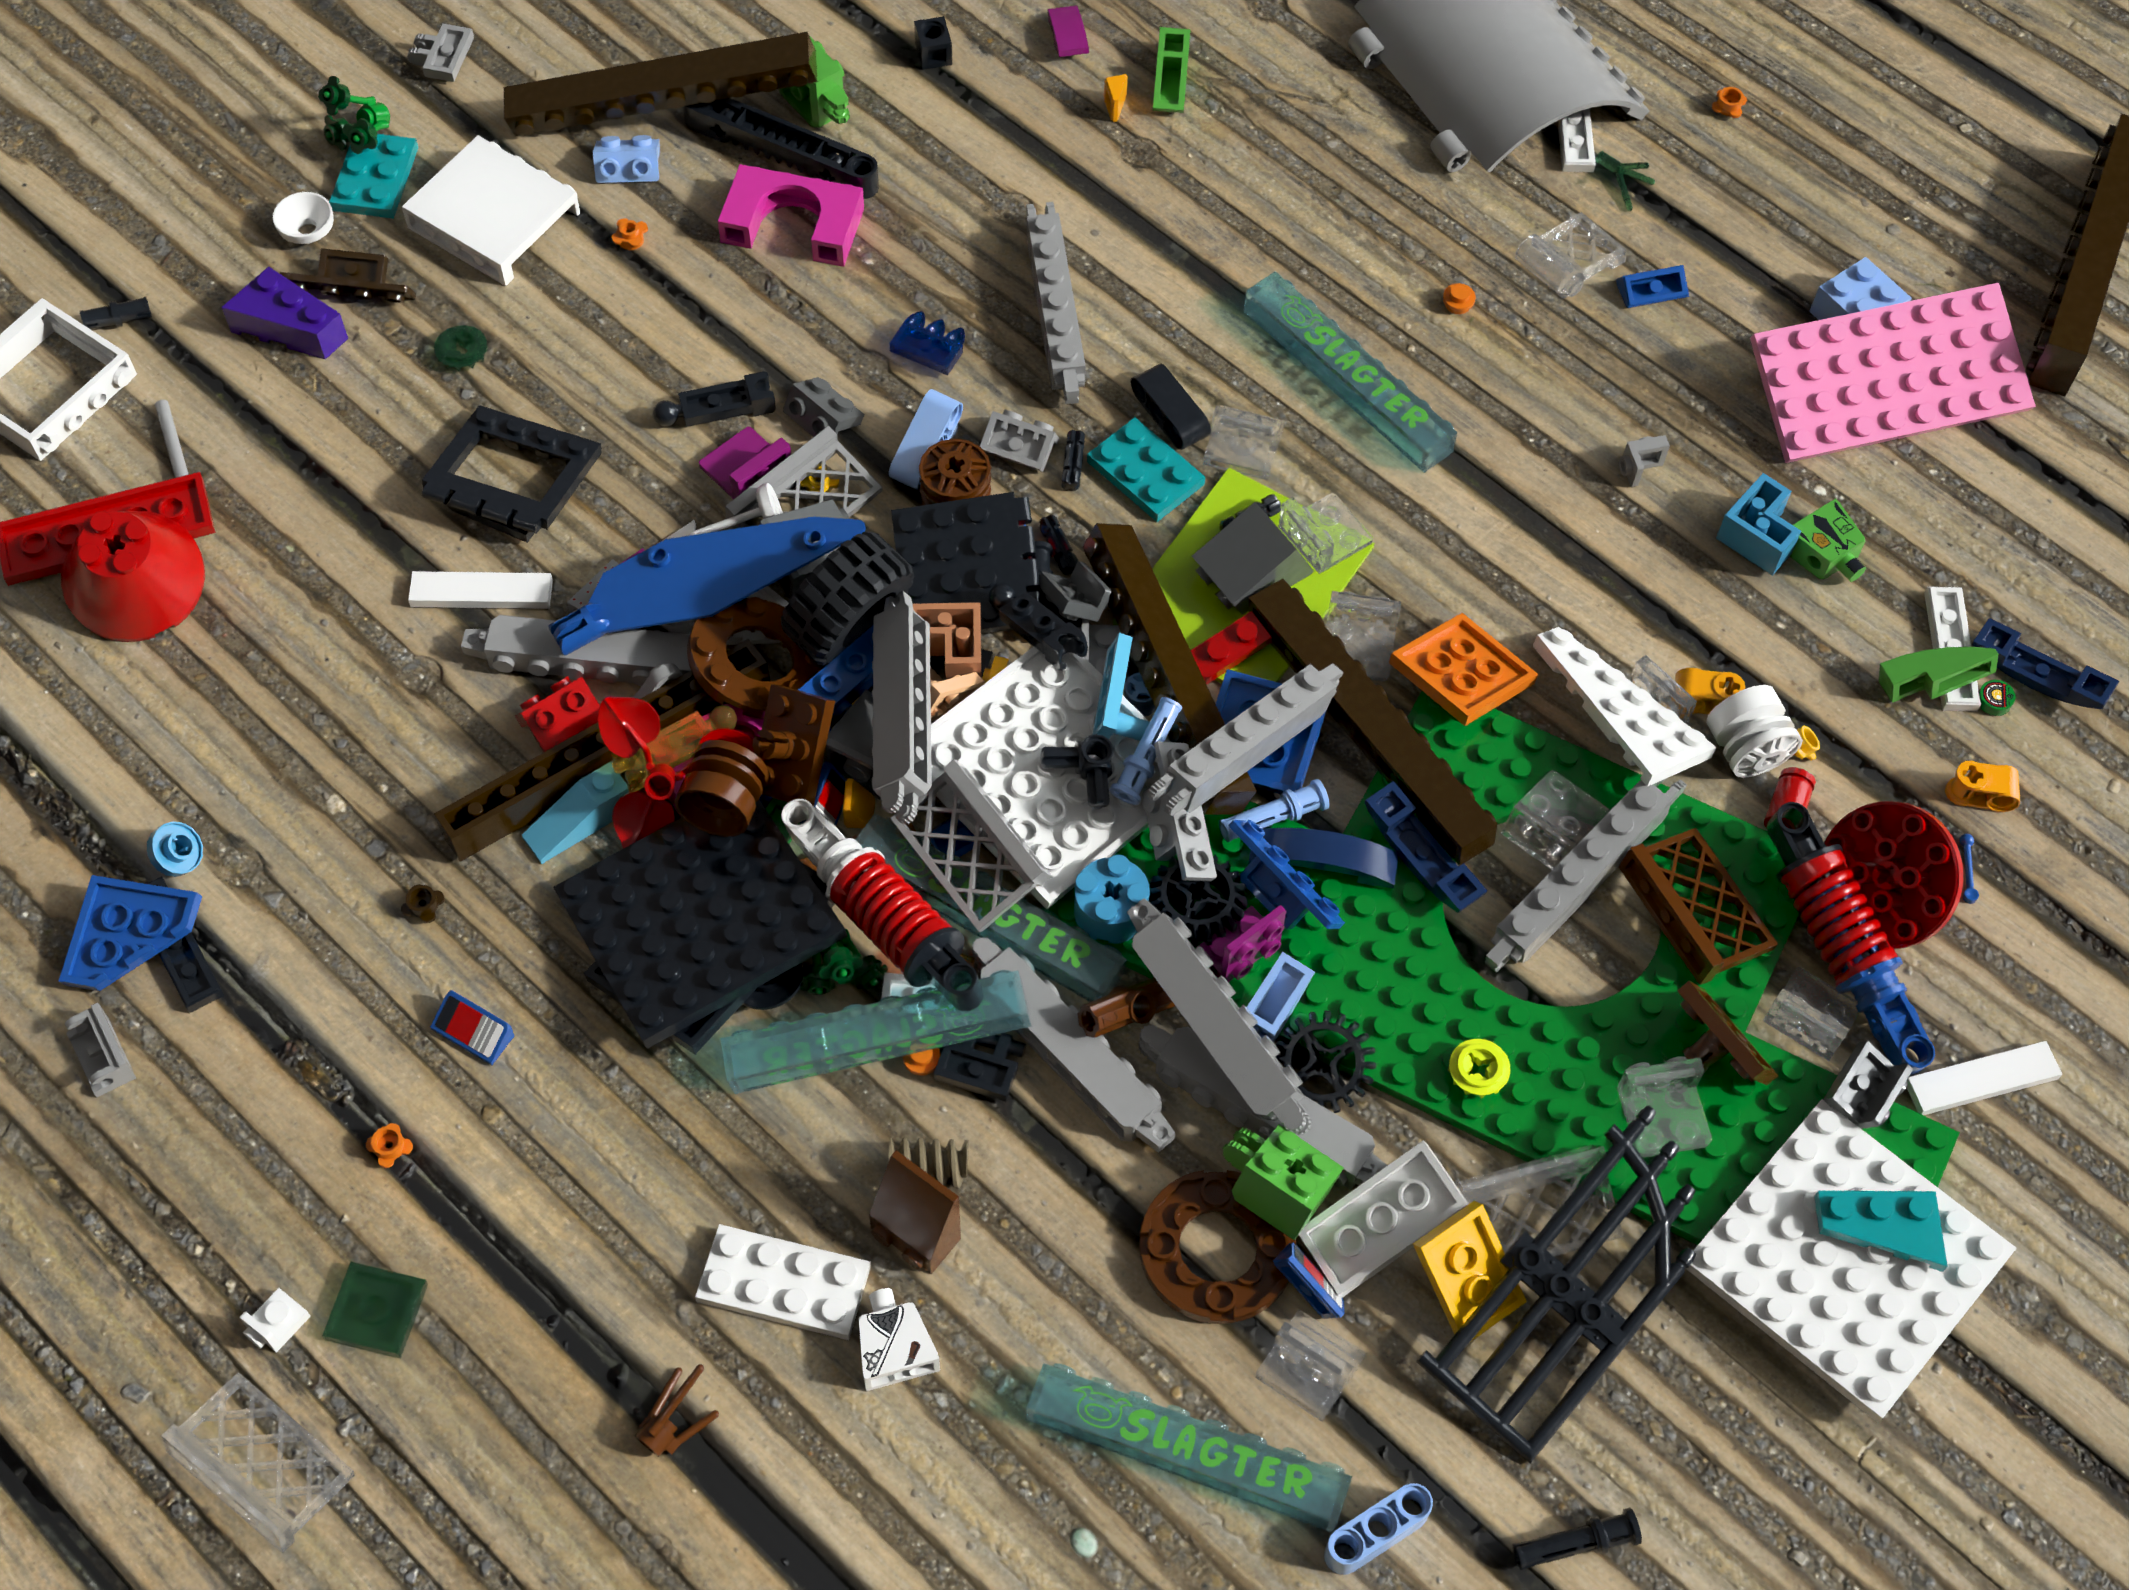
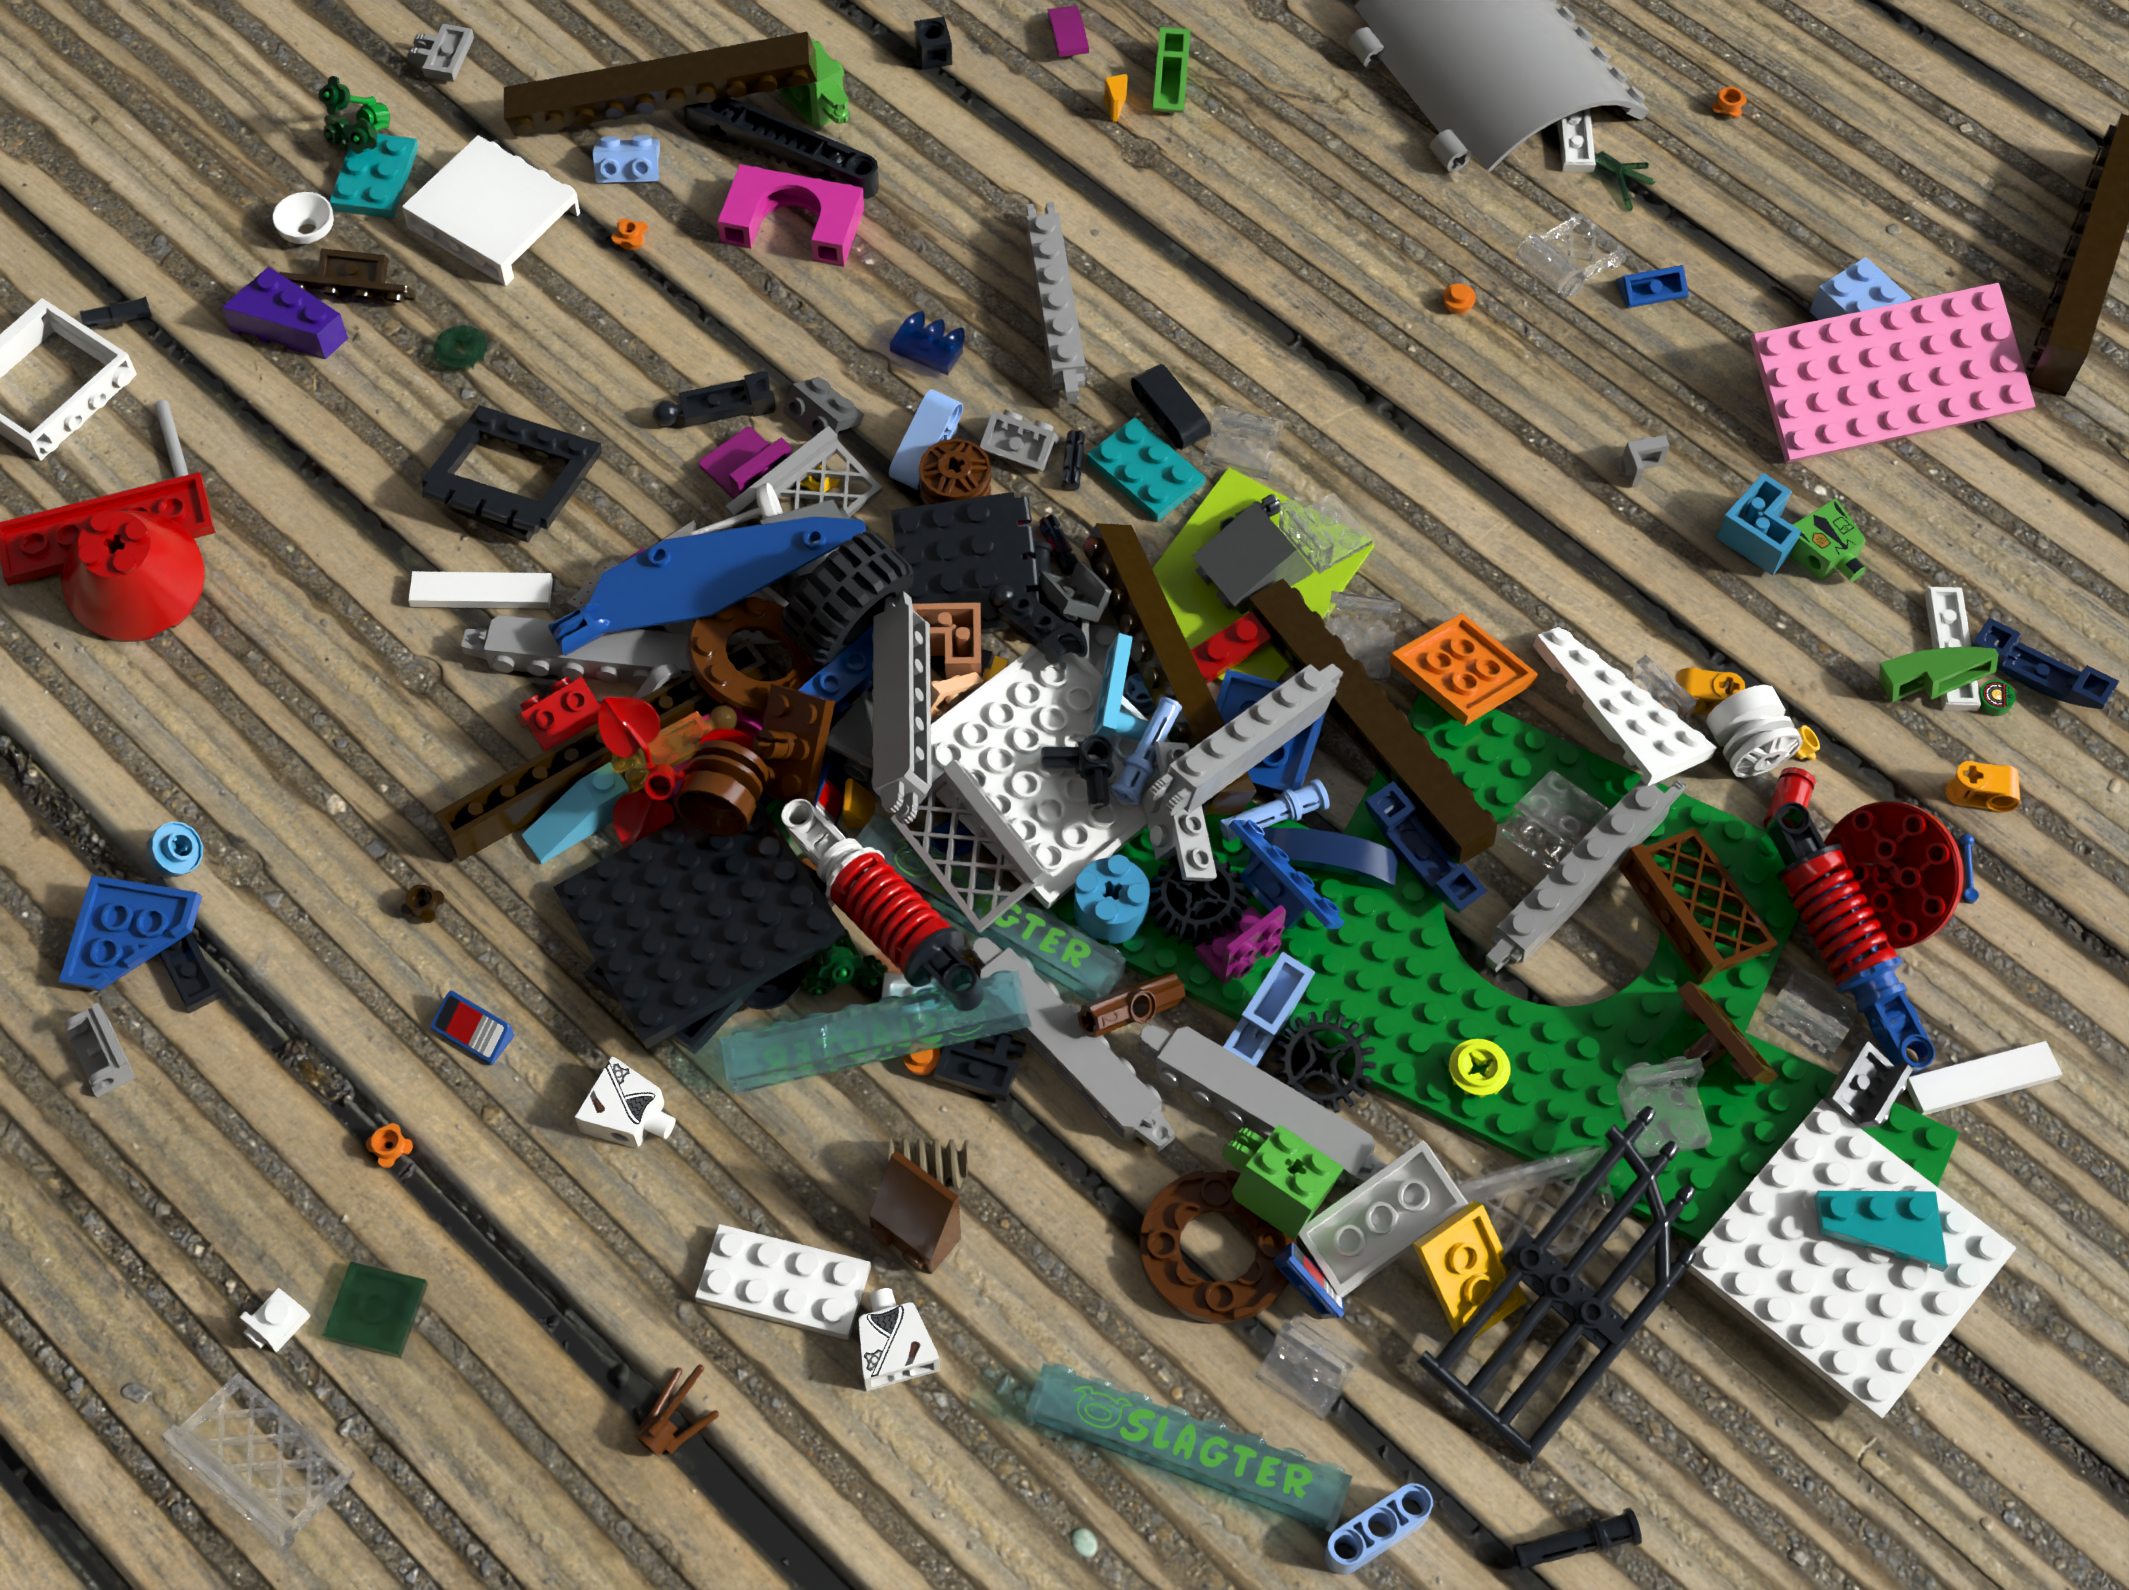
(623, 1107): none -> white torso
(1216, 1018): light grey hinge -> none
(1350, 371): clear light blue brick -> none

